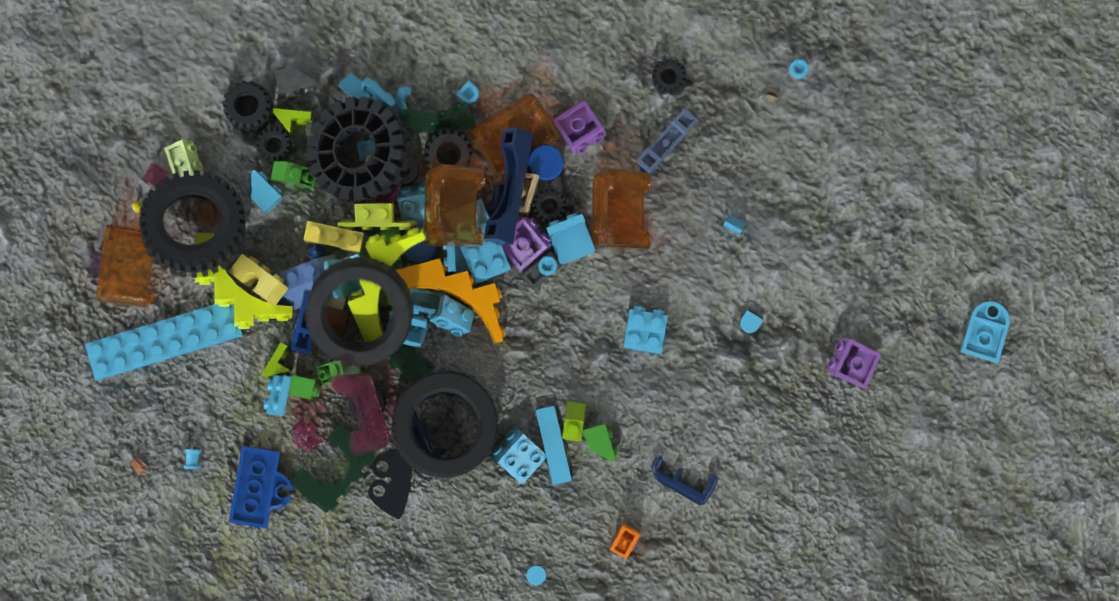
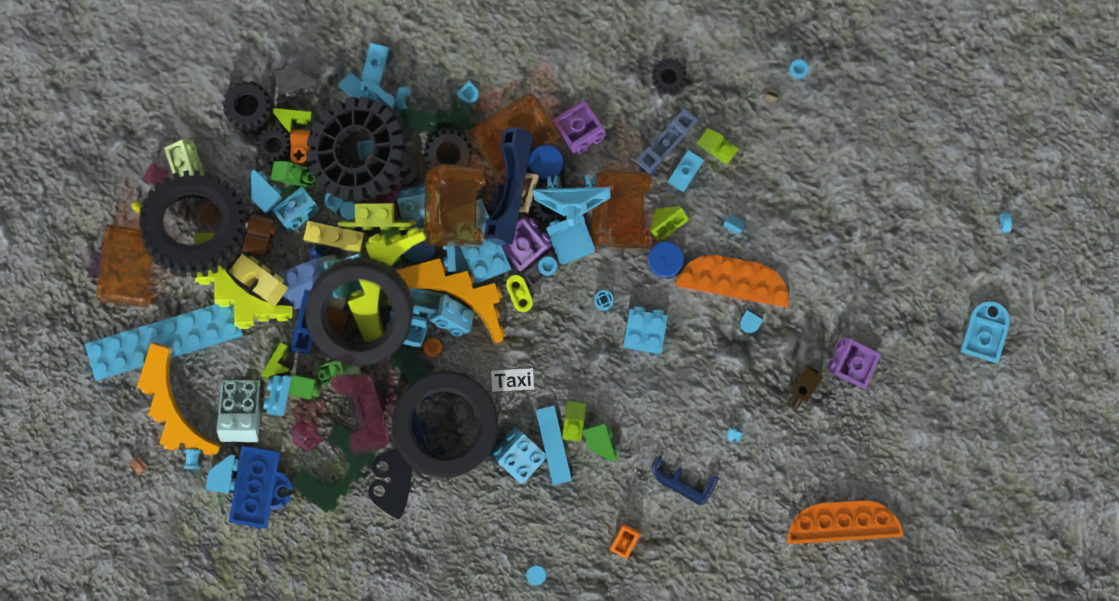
(177, 430): none -> light orange arch
(222, 475): none -> medium azure slope
(239, 411): none -> light aqua slope
(259, 235): none -> reddish brown brick
(296, 209): none -> medium azure bracket
(299, 145): none -> orange piece
(333, 202): none -> medium azure tile
(348, 210): none -> medium azure tile
(375, 62): none -> medium azure plate
(432, 347): none -> orange tile
(512, 379): none -> white sticker
(519, 293): none -> neon yellow plate
(572, 201): none -> medium azure connector
(604, 300): none -> medium azure wheel
(665, 259): none -> blue head
(667, 221): none -> lime slope
(685, 171): none -> medium azure plate
(717, 146): none -> lime slope
(734, 279): none -> orange plate
(734, 434): none -> medium azure hinge
(810, 379): none -> dark brown torso
(843, 523): none -> orange plate
(1005, 222): none -> medium azure tile

